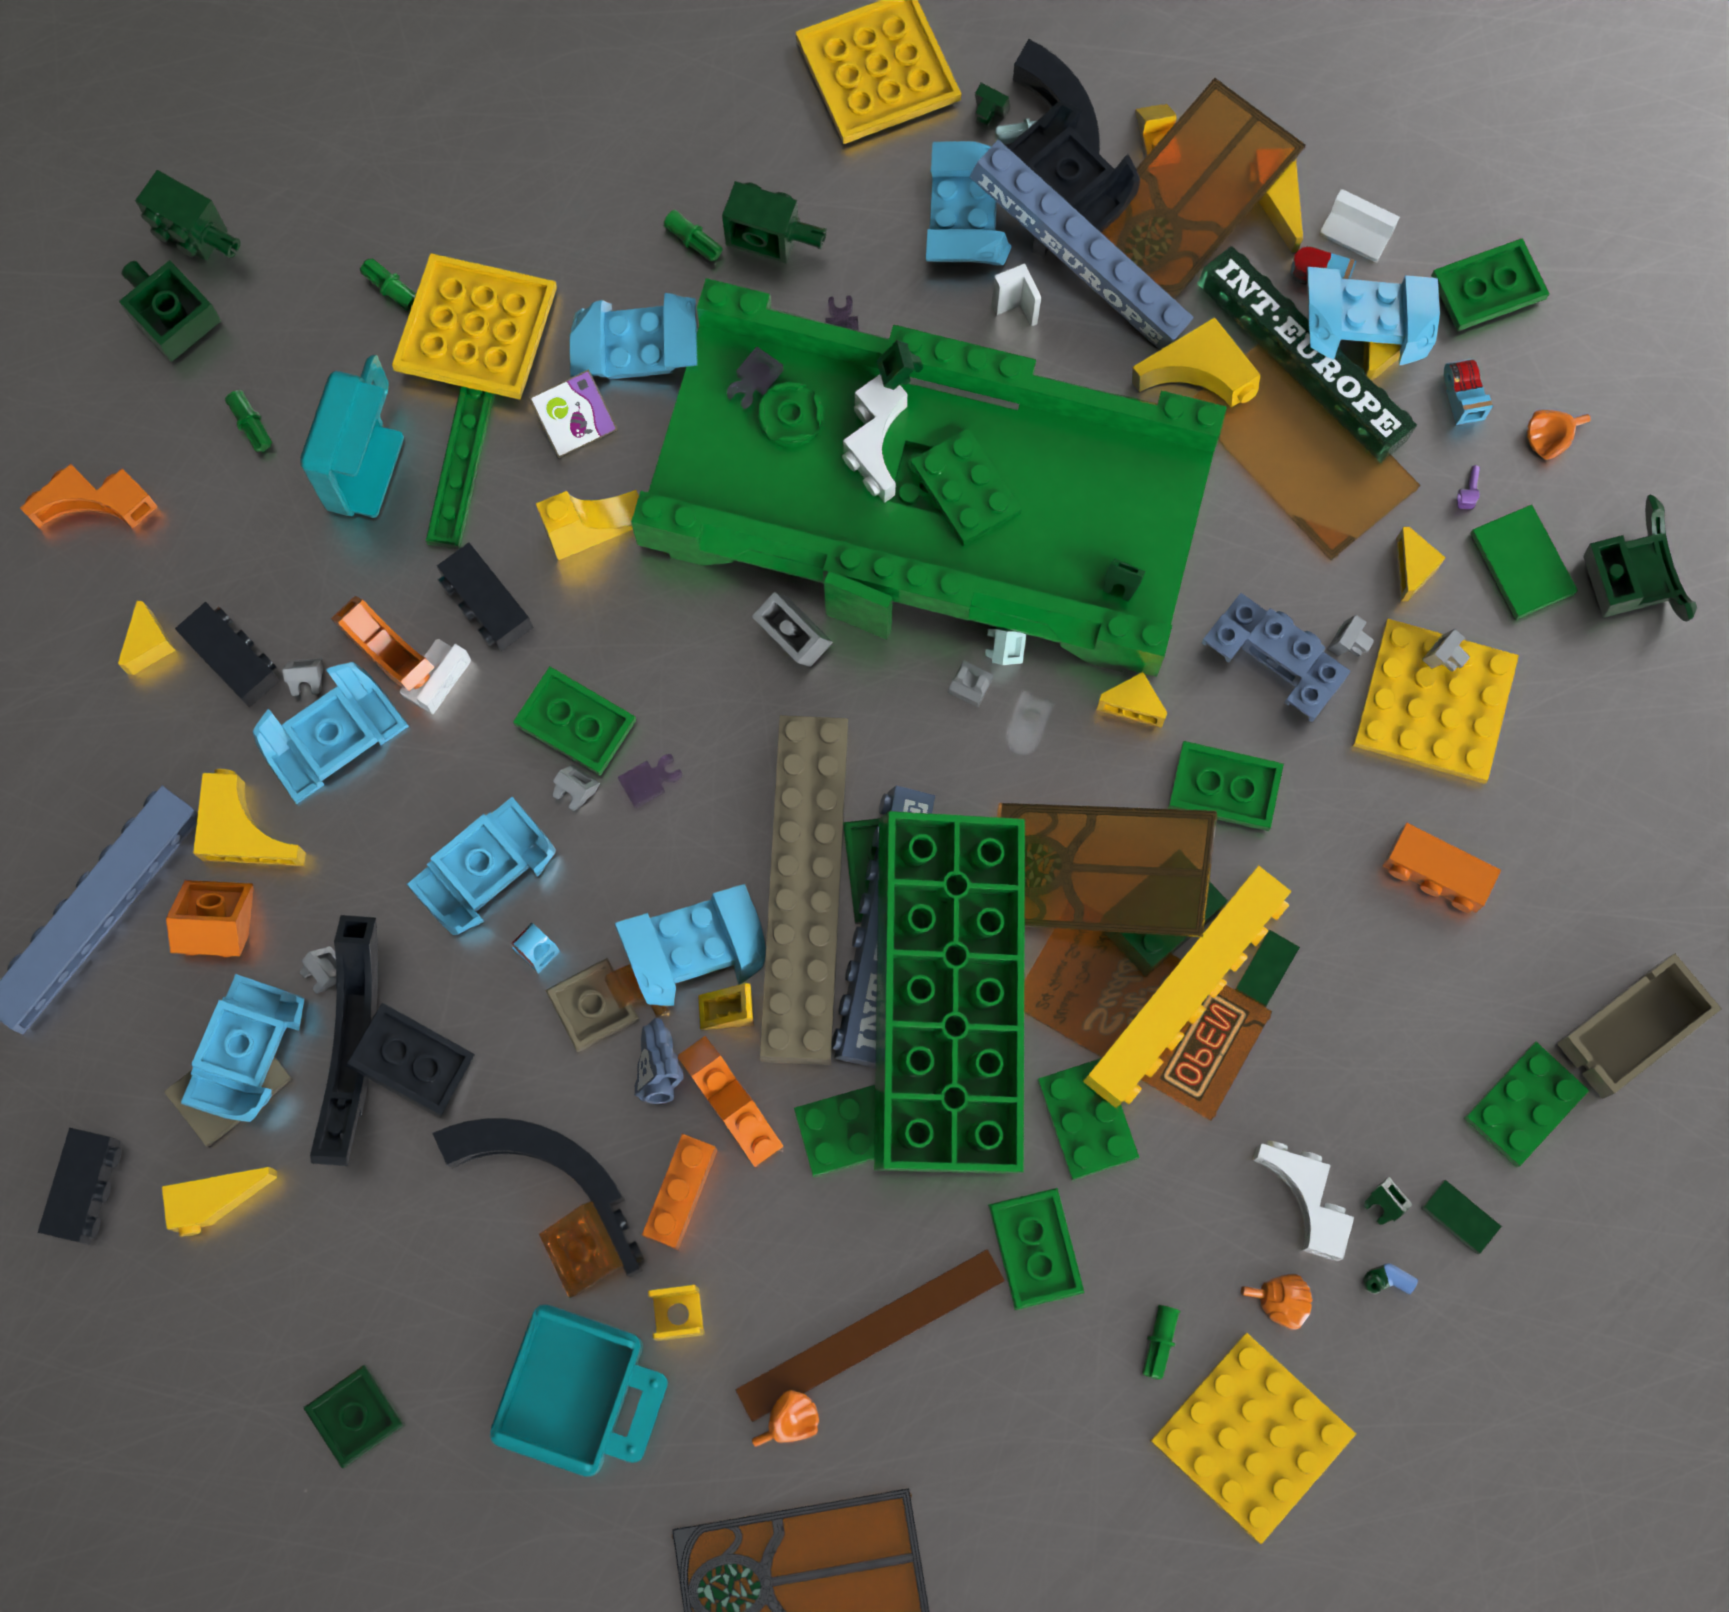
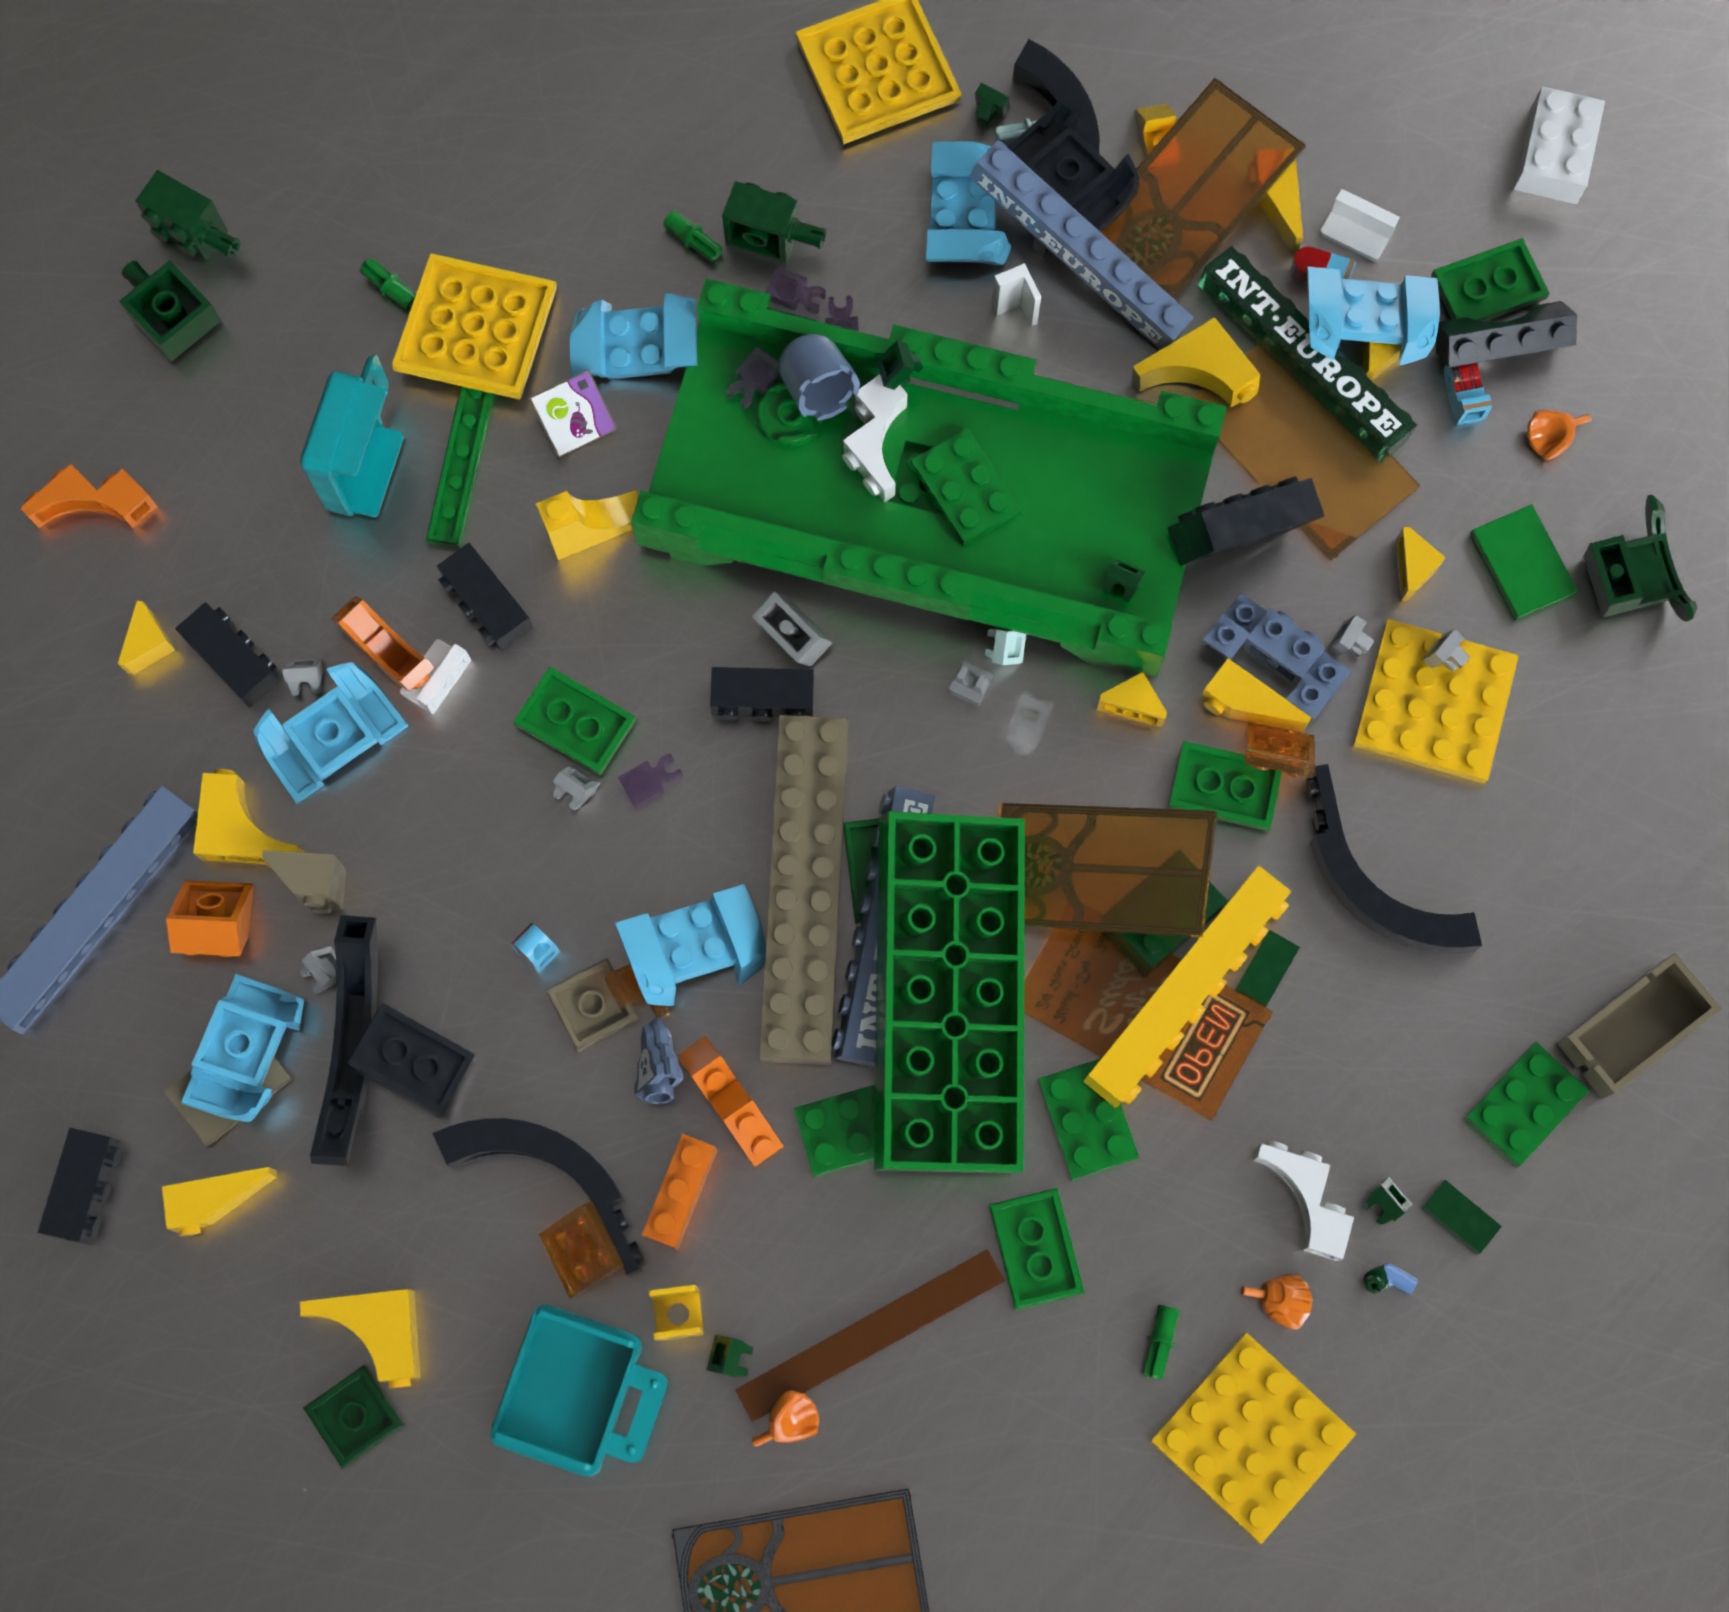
(248, 420): green axle -> none
(311, 877): none -> dark tan slope
(384, 1325): none -> yellow arch
(481, 865): medium azure piece -> none
(726, 1356): none -> dark green tile
(727, 1008): yellow slope -> none
(761, 693): none -> black brick
(790, 289): none -> clear purple plate
(817, 376): none -> sand blue cylinder
(858, 605): green tile -> none
(1245, 519): none -> black brick
(1246, 699): none -> yellow slope
(1280, 750): none -> clear orange plate
(1365, 900): none -> black arch
(1441, 869): orange brick -> none
(1468, 497): medium lavender hand -> none
(1474, 341): none -> arch
(1559, 145): none -> white brick

